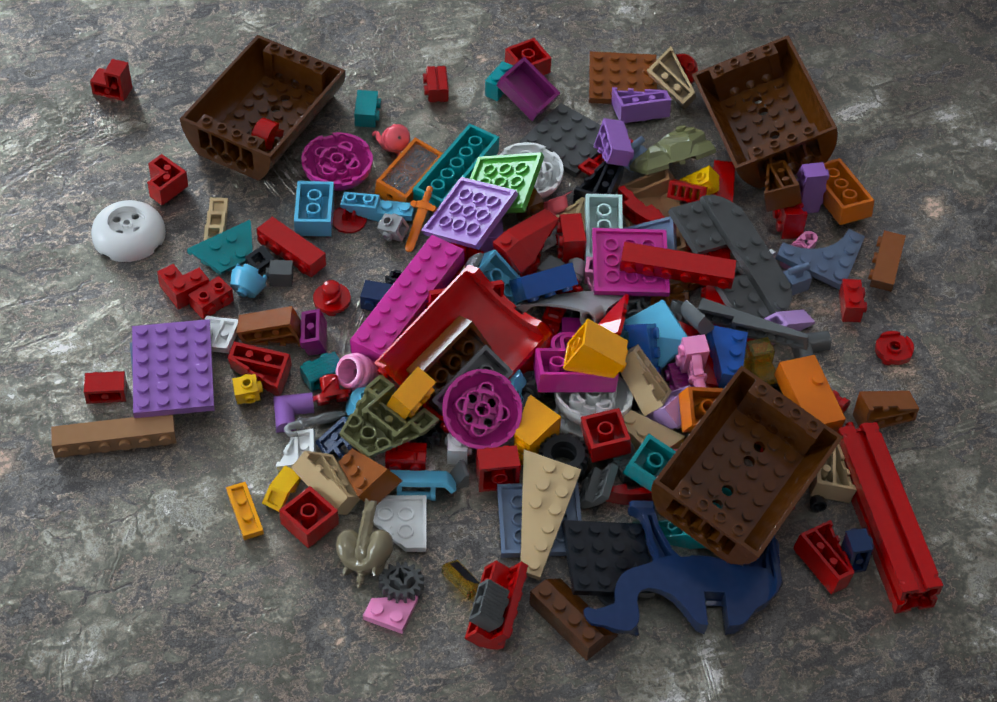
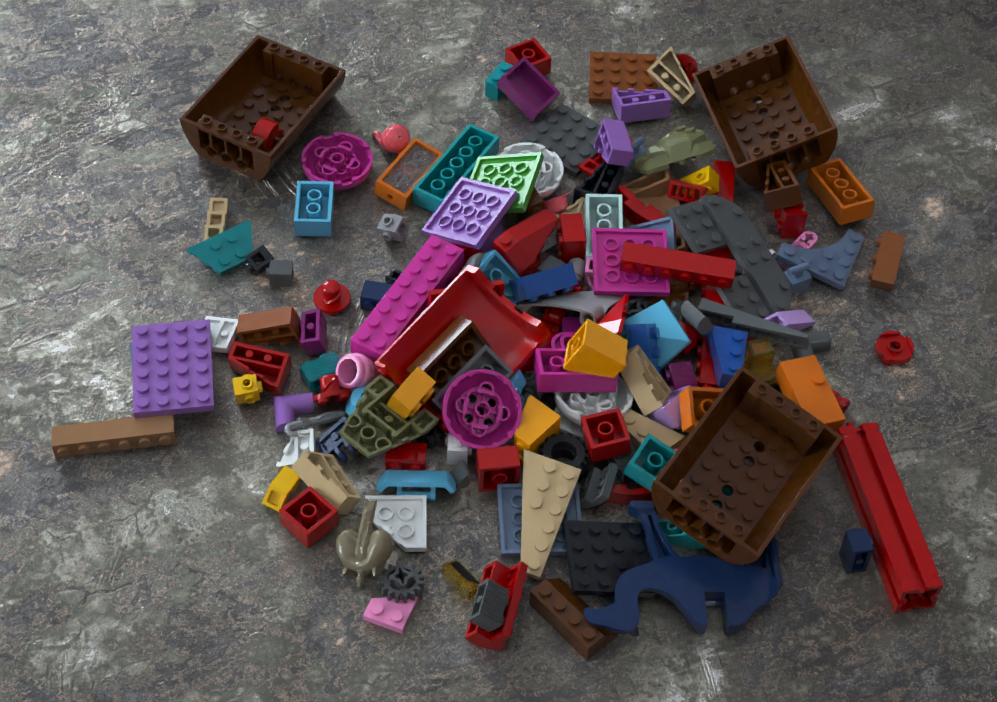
(105, 387): red brick -> none
(113, 81): red brick -> none
(128, 231): white brick -> none
(166, 179): red brick -> none
(179, 286): red brick -> none
(211, 297): red brick -> none
(244, 510): light orange plate -> none
(247, 281): medium azure cone -> none
(291, 246): red brick -> none
(347, 222): red piece -> none
(367, 108): teal brick -> none
(368, 477): dark orange wedge -> none
(373, 208): medium azure slope -> none
(423, 206): orange sword -> none
(437, 84): red brick -> none
(692, 359): bright pink brick -> none
(812, 184): medium lavender wedge -> none
(818, 503): black hinge -> none
(824, 556): red wedge -> none
(834, 479): tan wedge -> none
(852, 300): red brick -> none
(885, 408): dark orange wedge -> none

